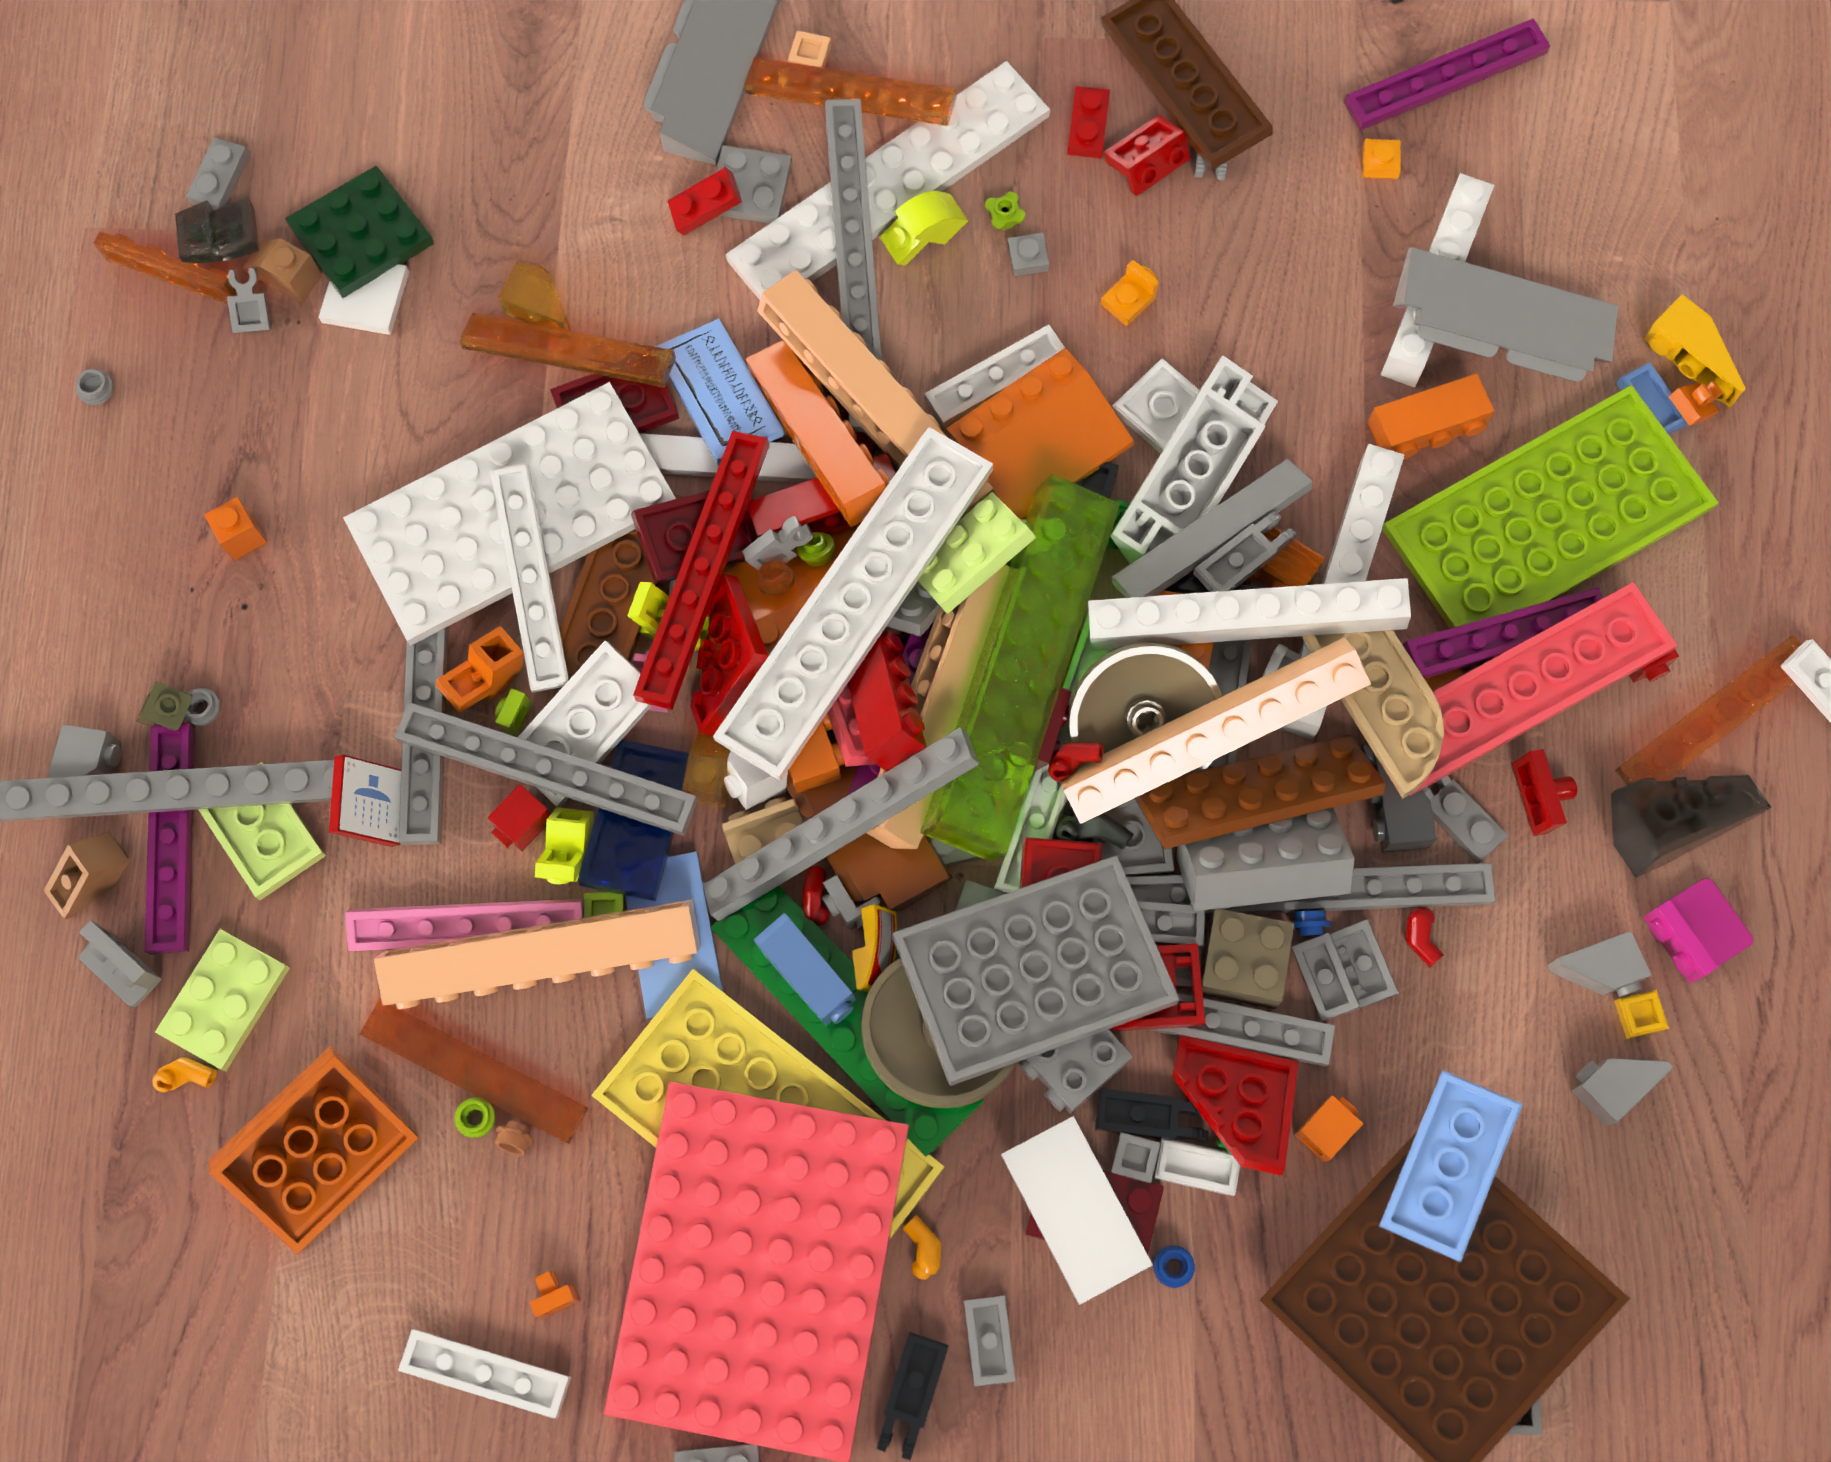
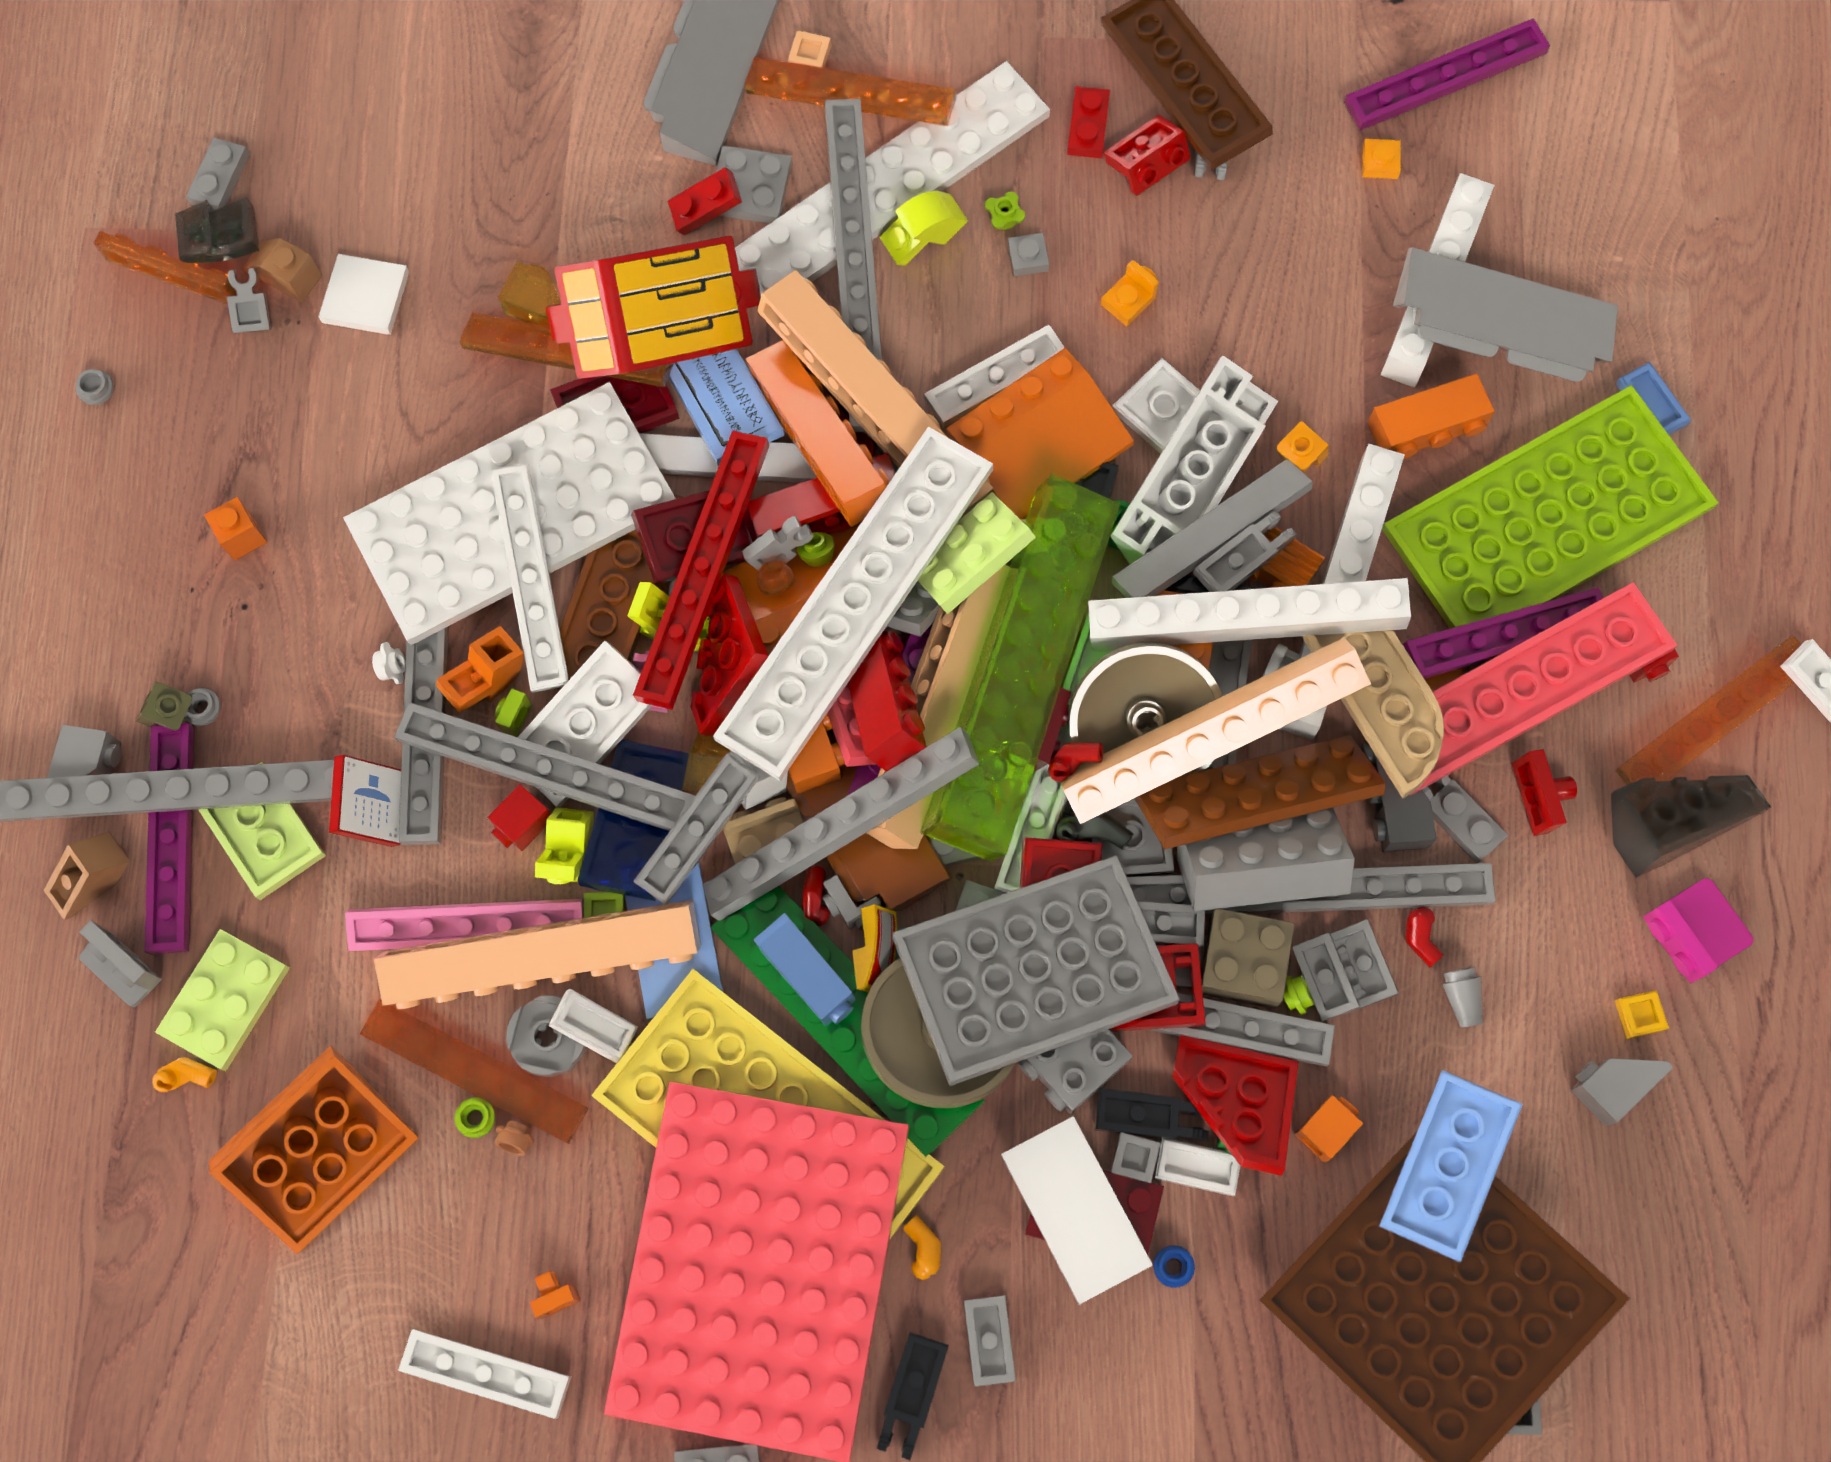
(359, 231): dark green plate -> none
(389, 663): none -> white plate
(528, 1049): none -> light grey plate
(593, 1026): none -> white tile
(654, 307): none -> panel
(697, 829): none -> light grey tile
(1297, 994): none -> lime plate
(1303, 447): none -> light orange bracket
(1310, 922): blue plate -> none
(1465, 995): none -> light grey cone
(1605, 966): light grey slope -> none
(1694, 345): yellow slope -> none
(1696, 402): orange tile -> none

